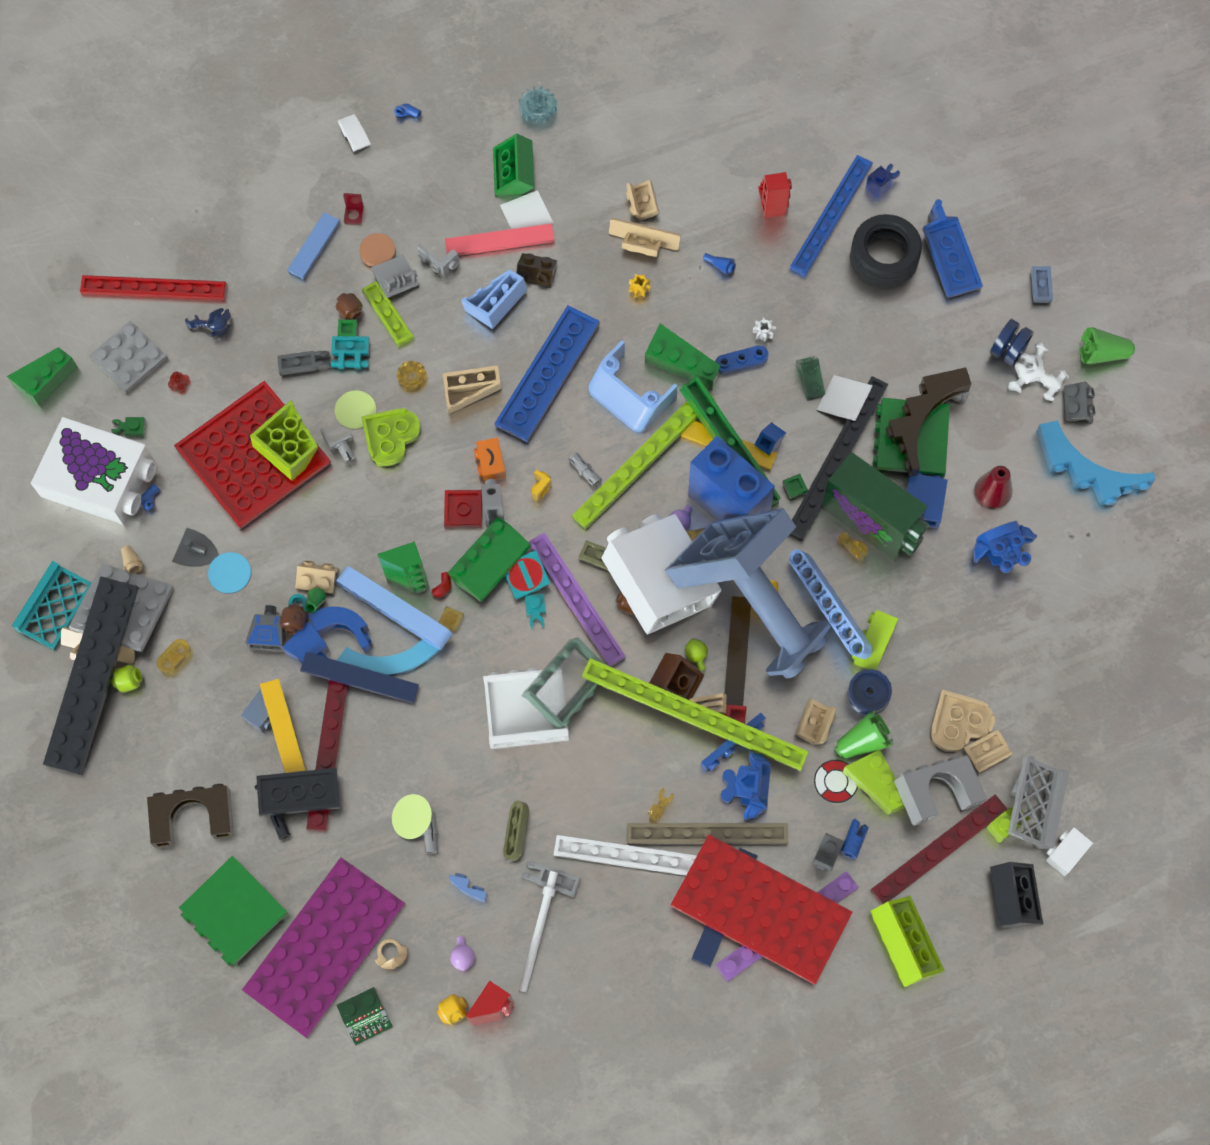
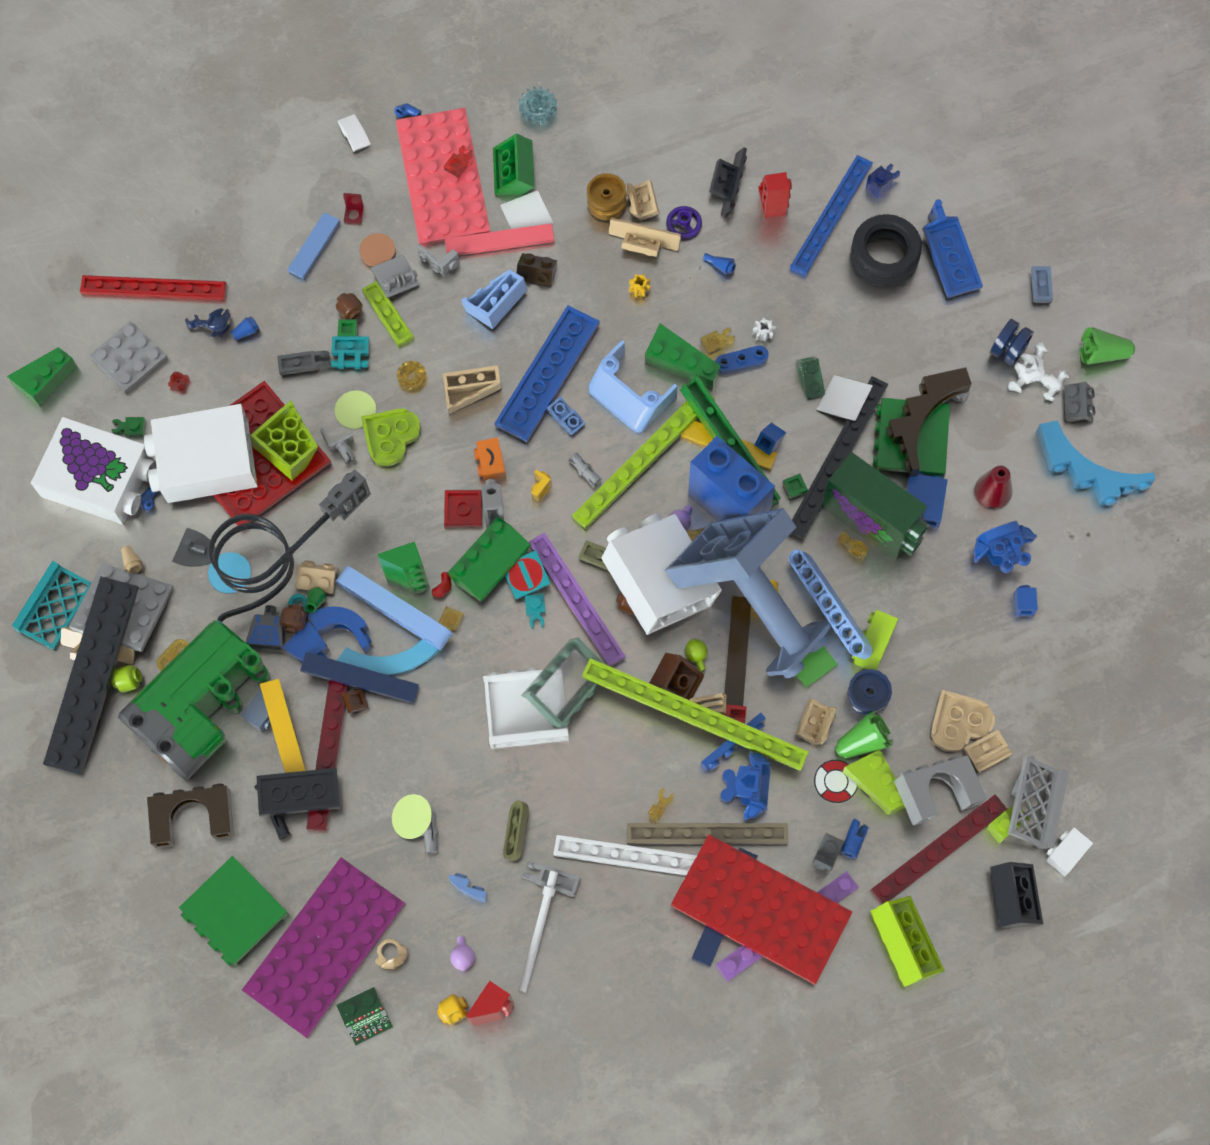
(176, 704): none -> piece
(201, 454): none -> white brick
(245, 328): none -> blue cone
(355, 700): none -> reddish brown plate
(440, 201): none -> coral plate
(458, 163): none -> clear red plate
(565, 416): none -> medium blue slope
(606, 196): none -> pearl gold wheel
(685, 213): none -> dark purple piece
(715, 342): none -> clear yellow plate
(727, 178): none -> black bracket
(816, 666): none -> bright green tile
(1025, 601): none -> blue brick

